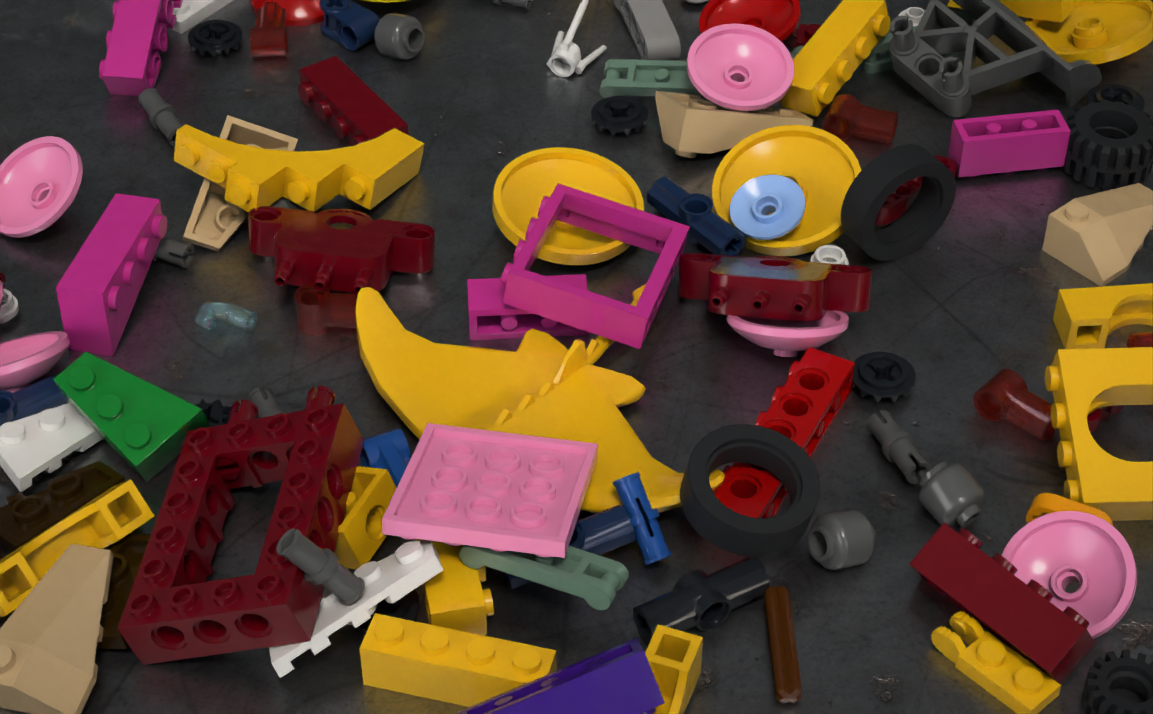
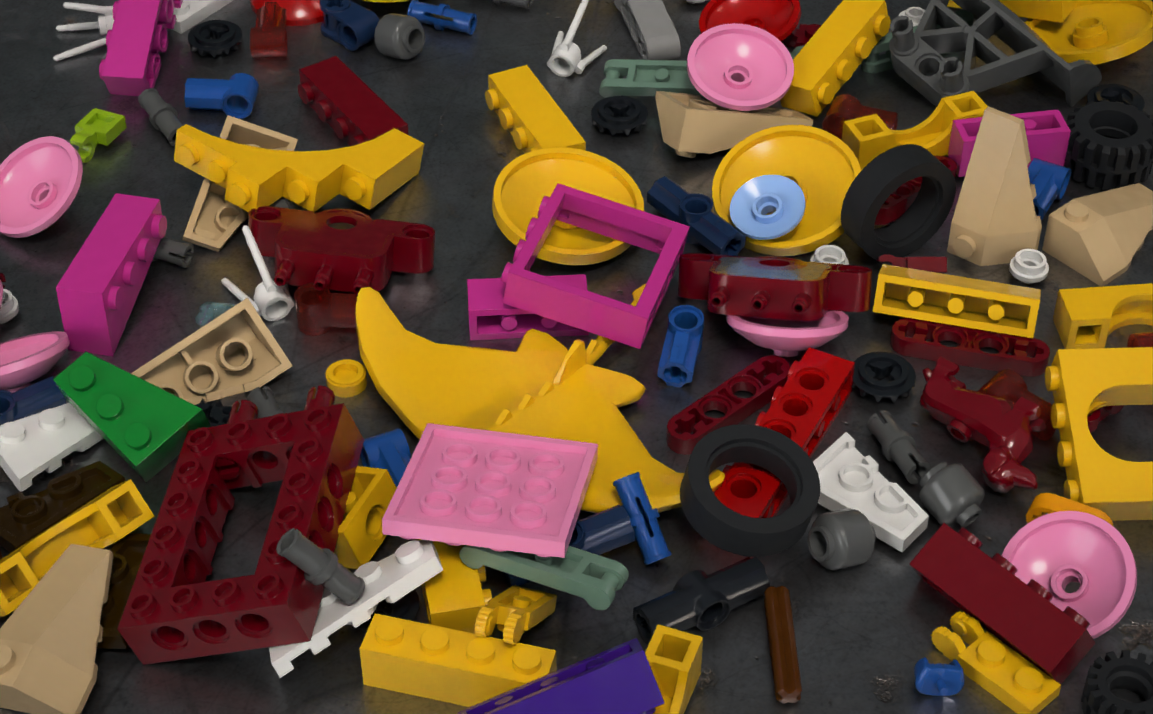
(97, 128): none -> lime plate
(104, 23): none -> white plant
(219, 358): none -> tan wedge
(232, 96): none -> blue piece
(270, 300): none -> white plant
(346, 378): none -> yellow tile
(461, 21): none -> blue pin
(514, 612): none -> yellow hinge
(530, 111): none -> yellow brick
(681, 345): none -> blue piece
(723, 399): none -> dark red beam
(855, 483): none -> white wing
(871, 137): none -> yellow arch
(931, 264): none -> dark red plate
(938, 678): none -> blue piece
(957, 300): none -> yellow brick
(969, 342): none -> dark red beam
(988, 421): none -> dark red animal
(996, 199): none -> tan wedge
(1029, 266): none -> white plate
(1050, 184): none -> blue piece

